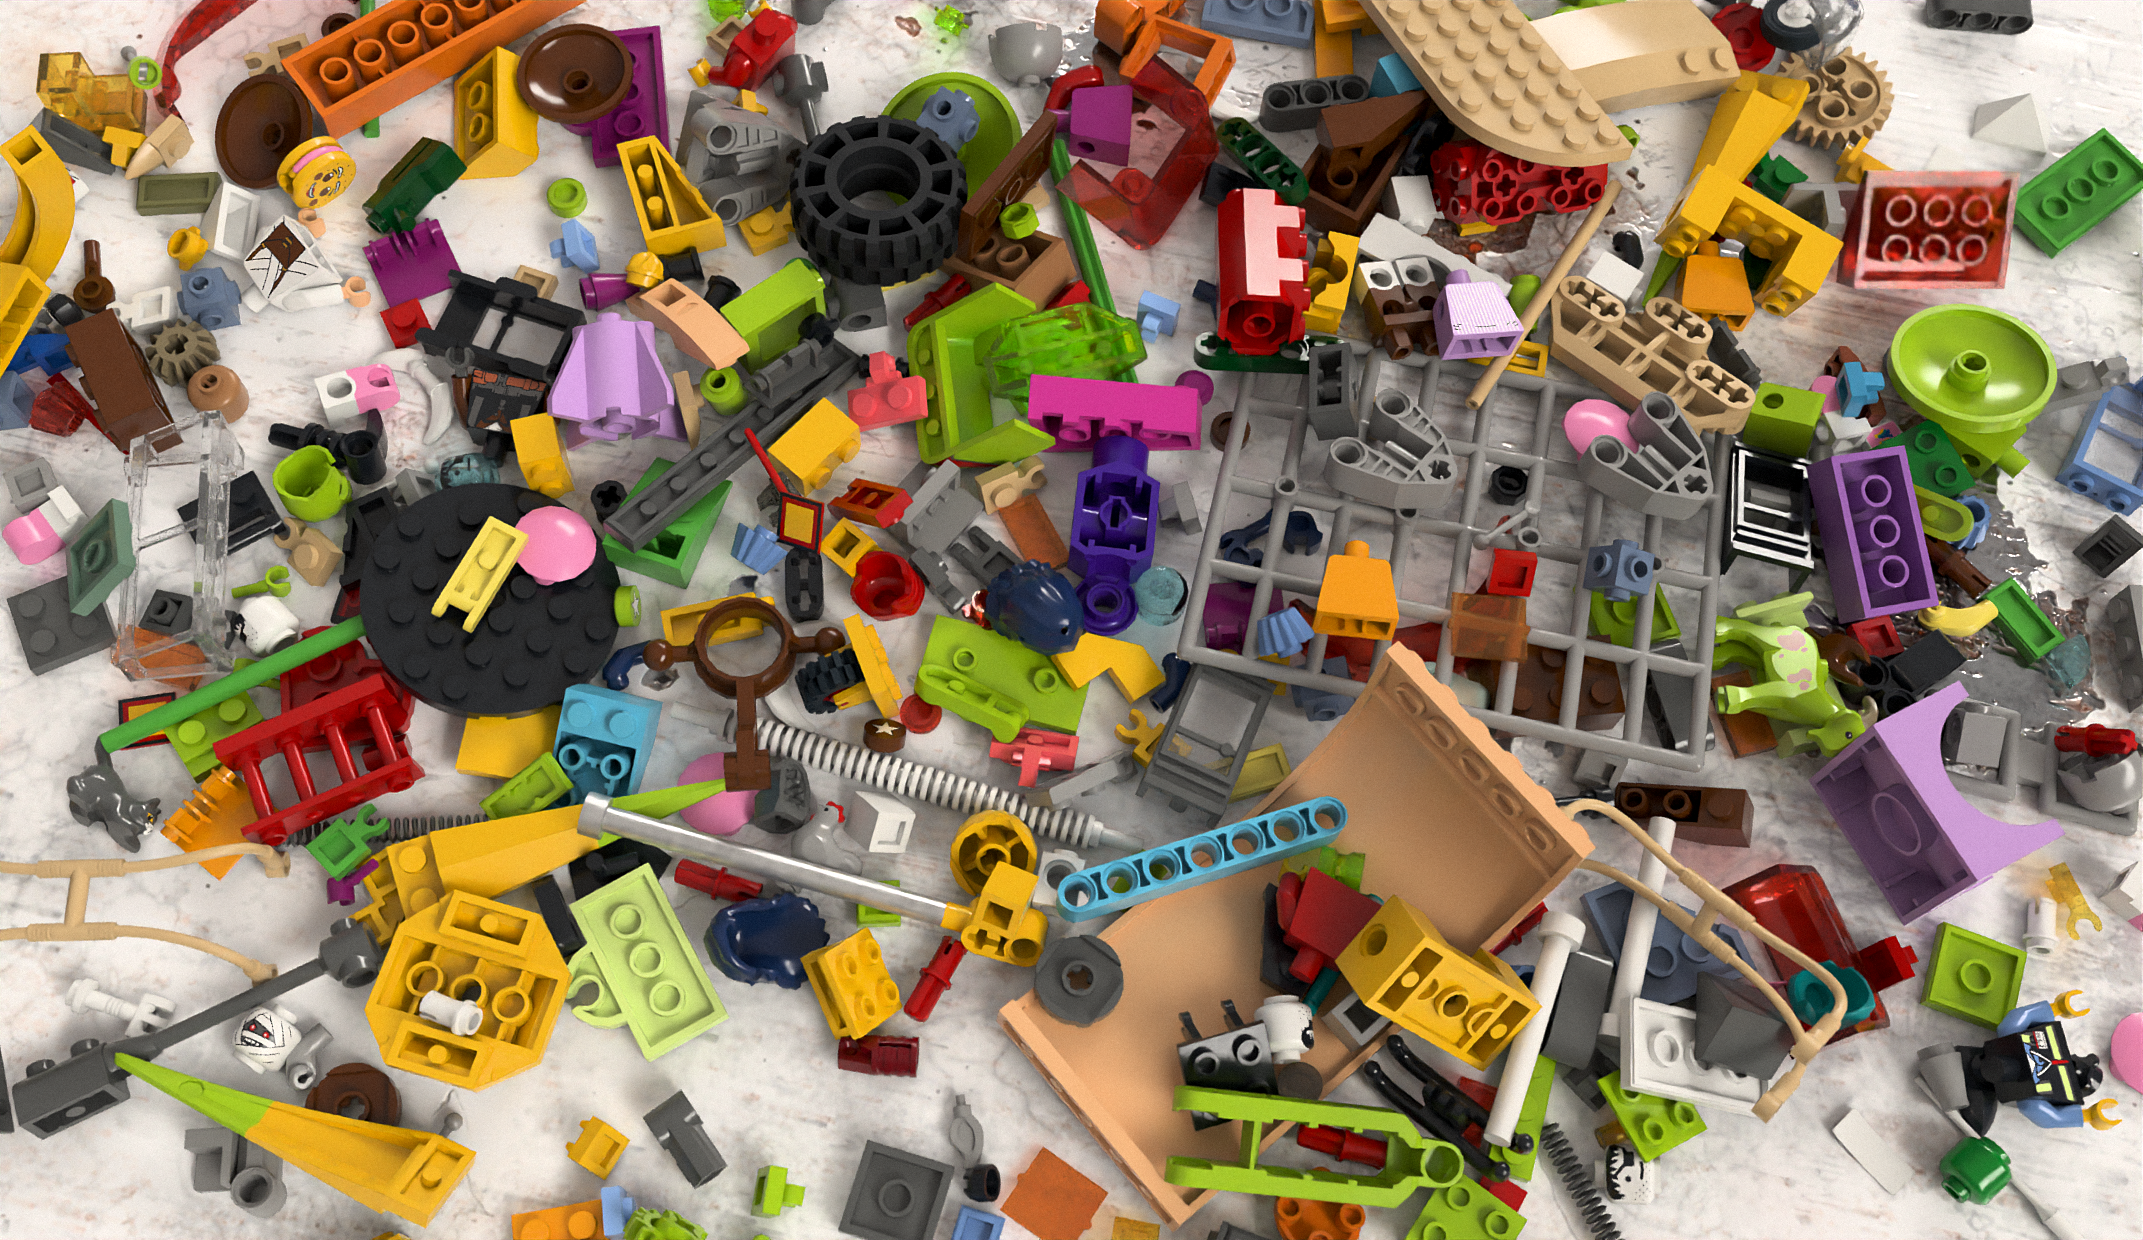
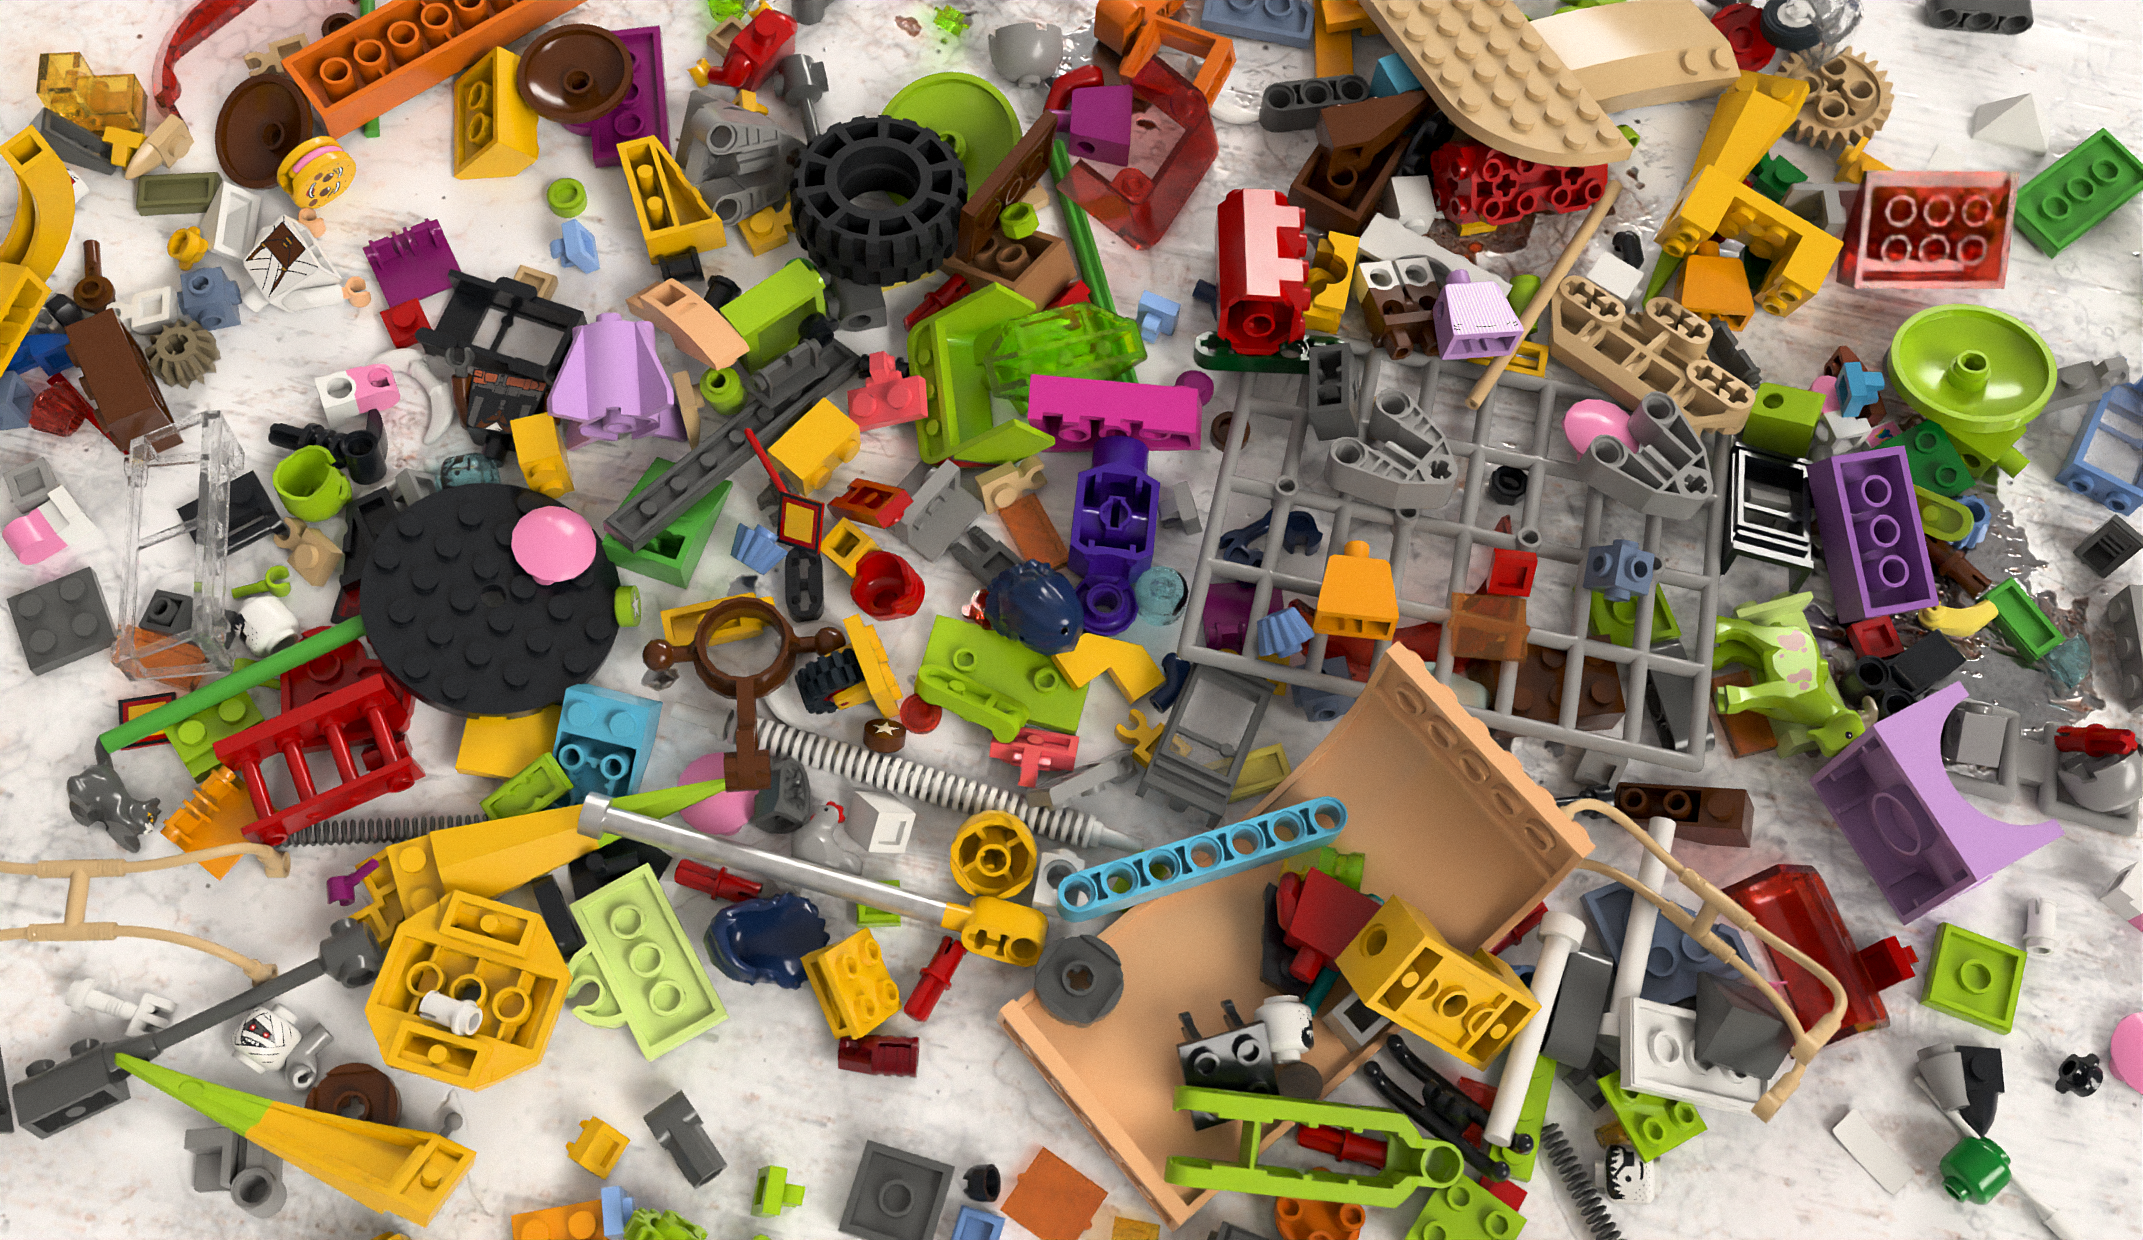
(99, 557): sand green plate -> none
(141, 67): lime hinge -> none
(218, 389): medium nougat head -> none
(344, 846): bright green plate -> none
(411, 185): dark green piece -> none
(482, 571): light yellow hinge -> none
(604, 290): magenta cone -> none
(605, 499): black bush -> none
(620, 663): dark blue arm -> none
(644, 270): yellow plate -> none
(932, 571): dark grey plate -> none
(950, 117): sand blue brick -> none
(966, 1133): light grey piece -> none
(1005, 900): yellow brick -> none
(1220, 181): black plate -> none
(1260, 161): dark green beam -> none
(1530, 510): light grey hinge -> none
(1813, 999): teal hair -> none
(1839, 650): reddish brown hand -> none
(2035, 1068): torso -> none
(2065, 889): clear yellow plate -> none

